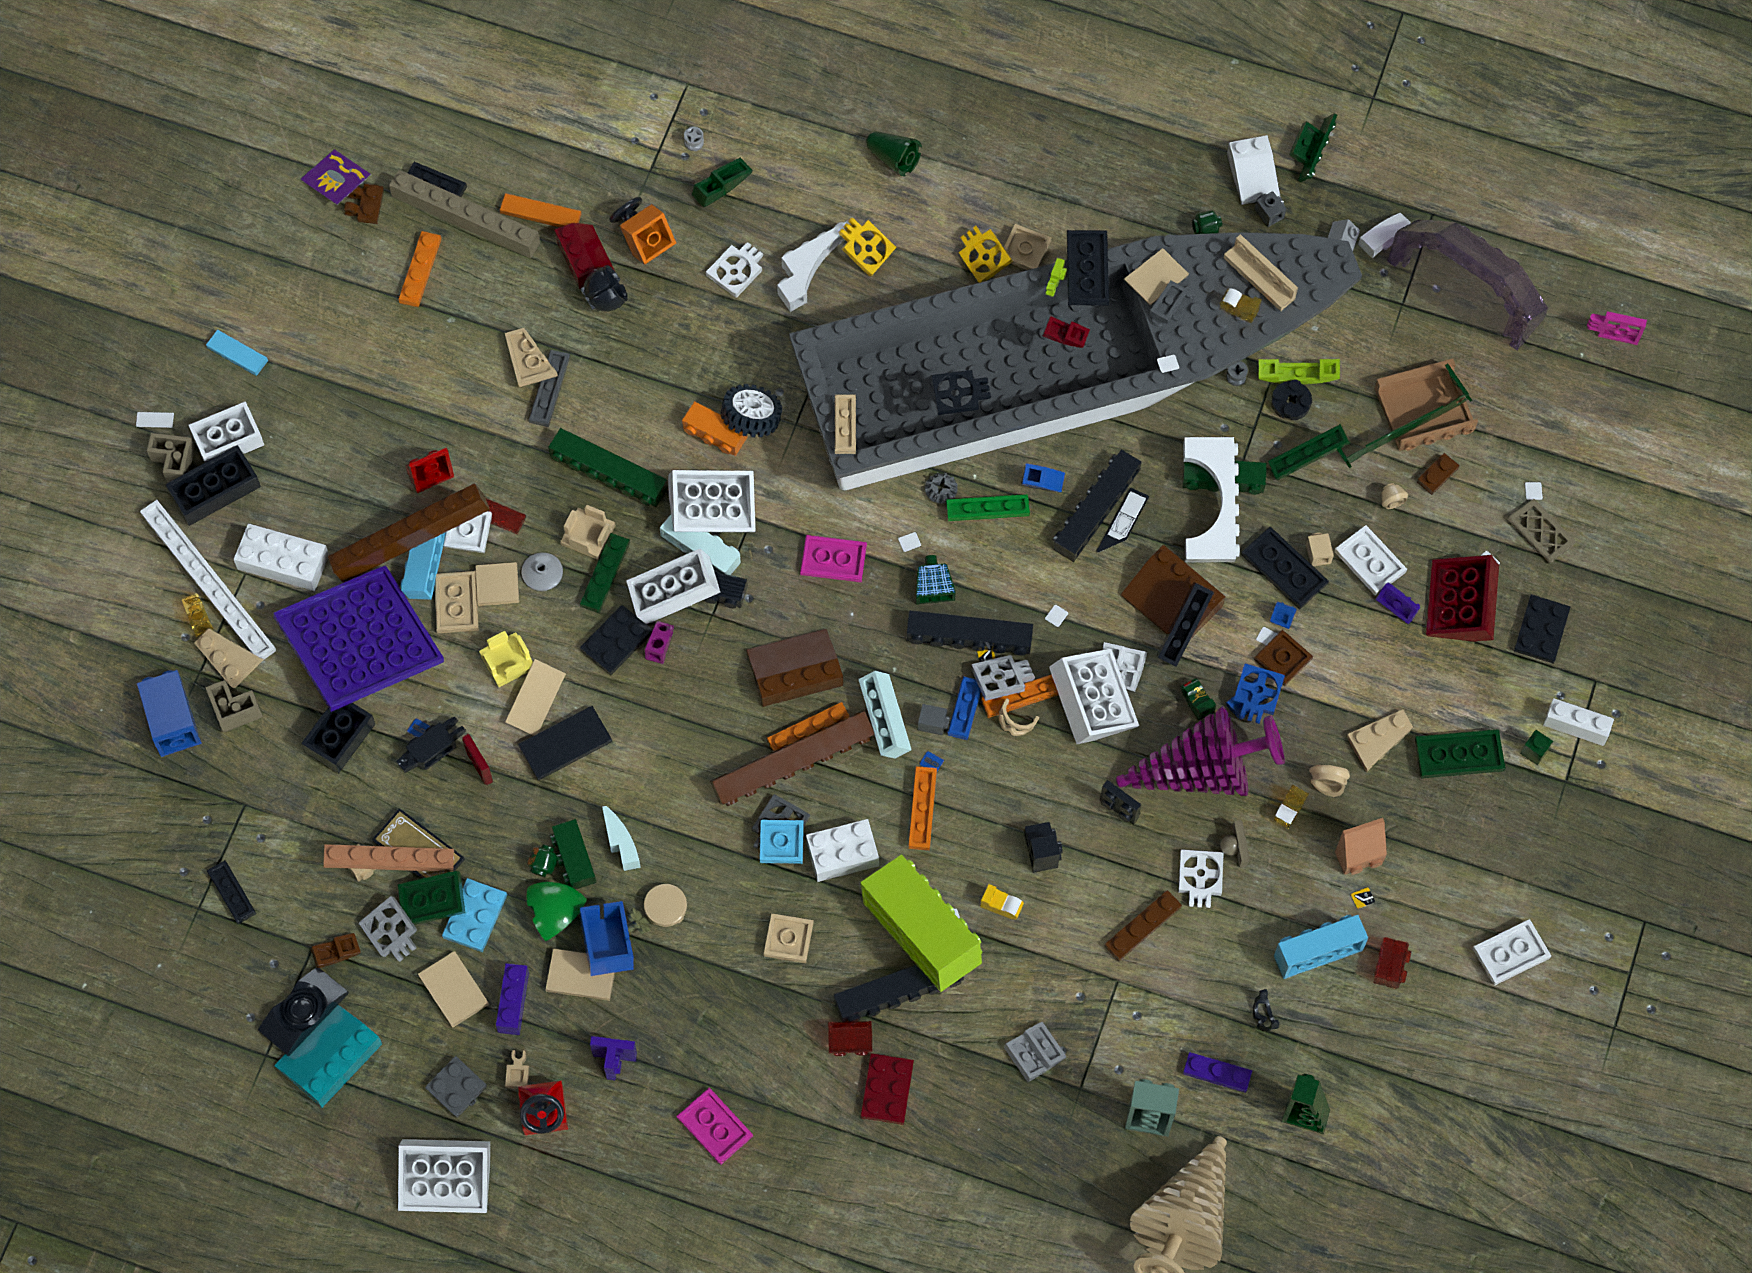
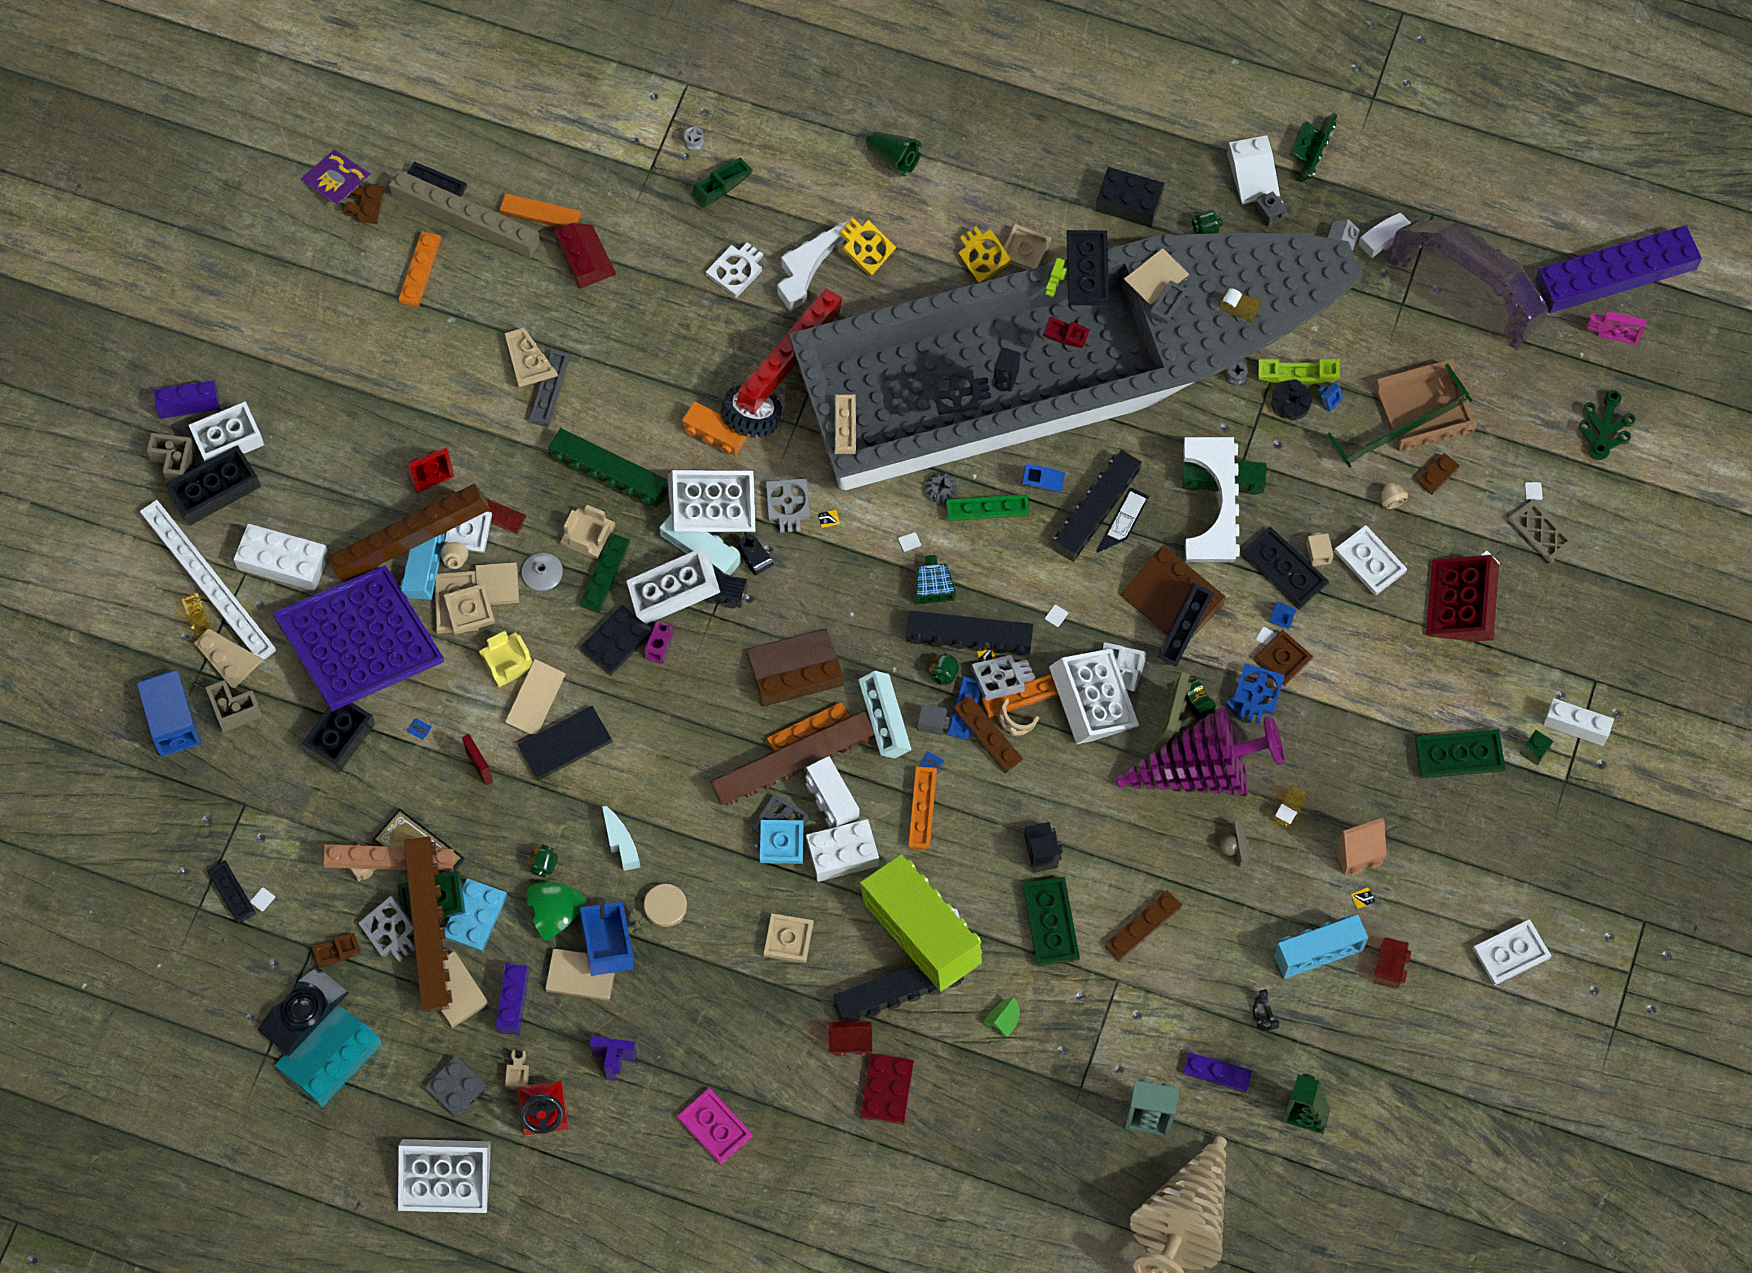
(152, 419): white sticker -> none
(186, 399): none -> dark purple brick
(237, 352): medium azure tile -> none
(262, 899): none -> white sticker
(427, 924): none -> reddish brown brick
(430, 746): black hinge -> none
(454, 555): none -> tan cone
(469, 609): none -> tan plate
(573, 854): dark green brick -> none
(603, 289): black piece -> none
(645, 231): orange piece -> none
(755, 557): none -> black piece
(782, 358): none -> red brick
(789, 518): none -> light grey piece
(829, 518): none -> sticker
(831, 793): none -> white brick
(833, 558): dark pink tile -> none
(944, 669): none -> dark green head
(987, 734): none -> reddish brown plate
(1001, 903): yellow leg -> none
(1004, 1017): none -> bright green brick
(1006, 369): none -> black brick
(1034, 1051): light grey slope -> none
(1051, 921): none -> dark green plate
(1119, 801): black plate -> none
(1129, 196): none -> black brick
(1168, 363): white sticker -> none
(1174, 707): none -> olive plate
(1200, 892): white piece -> none
(1261, 273): tan fence -> none
(1309, 452): dark green plate -> none
(1329, 779): tan hat -> none
(1330, 396): none -> blue tile
(1379, 737): tan wing -> none
(1398, 603): dark purple plate -> none
(1542, 629): black plate -> none
(1605, 428): none -> dark green plant
(1618, 268): none -> dark purple brick

